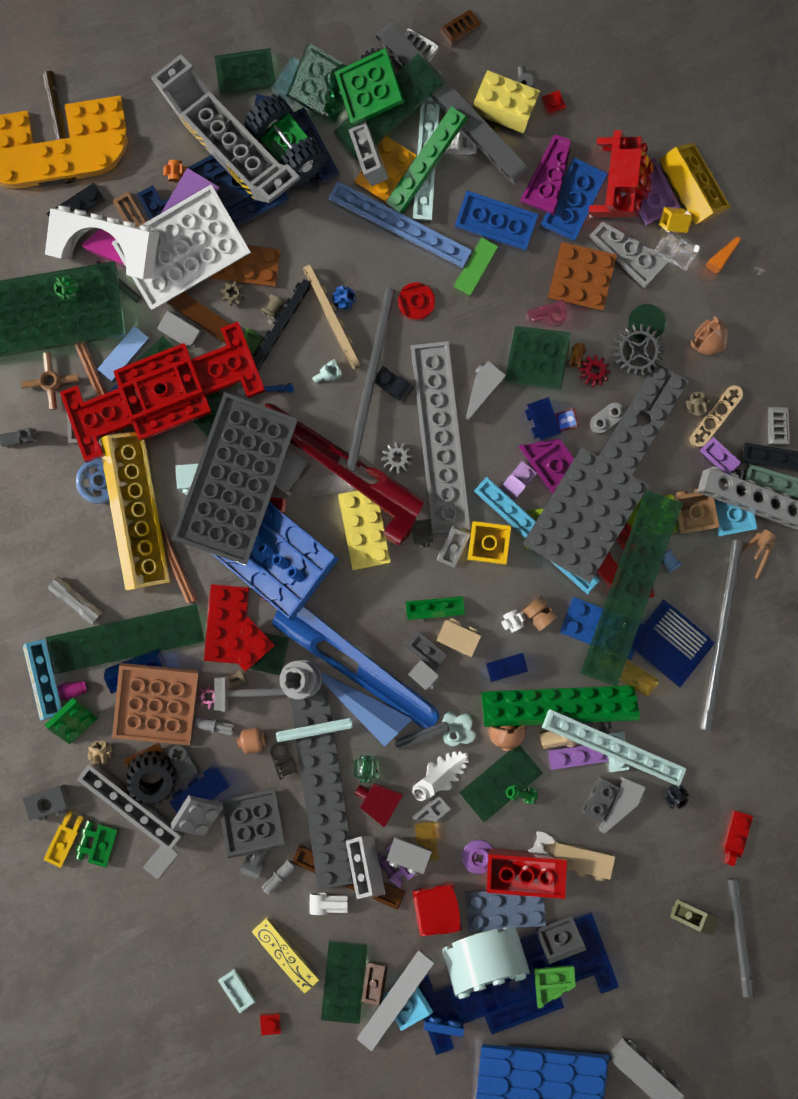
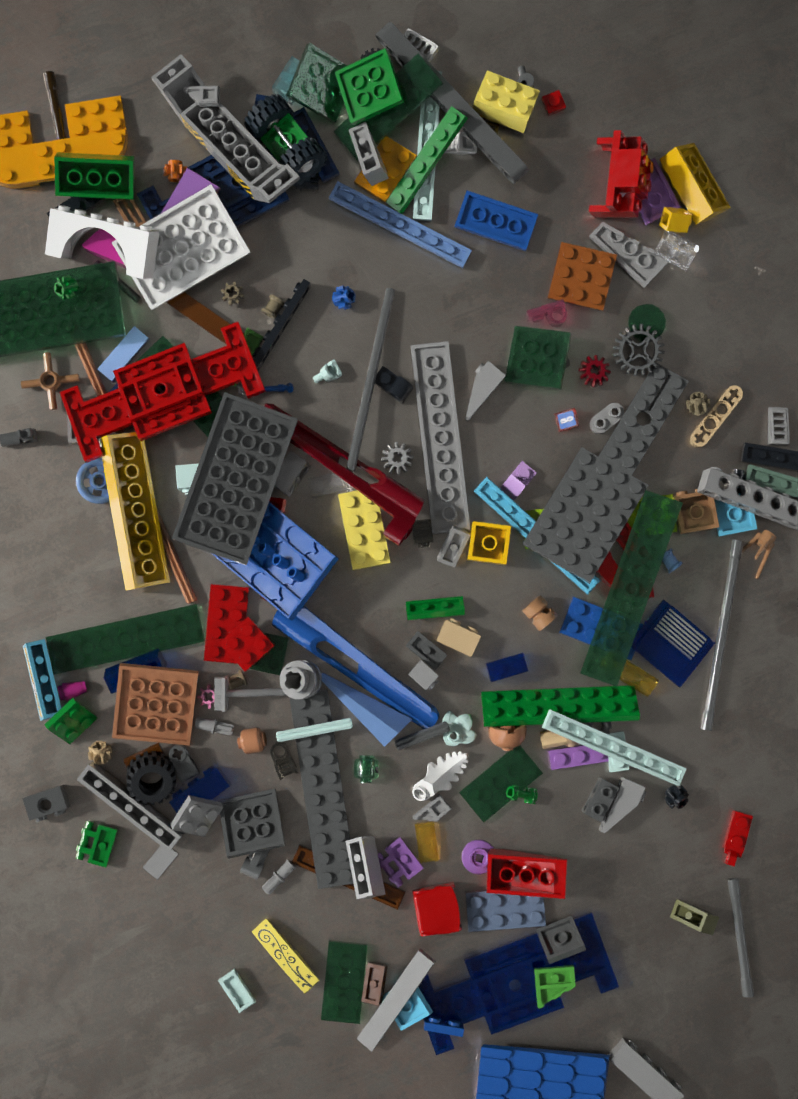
(63, 841): yellow hinge -> none
(75, 600): light grey axle -> none
(94, 175): none -> green brick
(180, 329): light grey hinge -> none
(204, 95): none -> light grey tile
(245, 71): clear green plate -> none
(256, 268): dark orange plate -> none
(270, 1023): red plate -> none
(322, 903): white piece -> none
(336, 323): tan plate -> none
(378, 802): dark red torso -> none
(408, 855): light grey brick -> none
(416, 301): red tile -> none
(452, 40): reddish brown slope -> none
(475, 266): bright green tile -> none
(485, 960): light aqua cylinder -> none
(513, 620): white gear -> none
(542, 420): clear blue brick -> none
(542, 839): white piece -> none
(548, 177): magenta wing -> none
(549, 460): magenta wing -> none
(577, 193): blue plate -> none
(578, 351): dark orange pin -> none
(585, 860): tan brick -> none
(711, 337): nougat cylinder -> none
(718, 261): orange slope -> none
(720, 456): medium lavender plate -> none

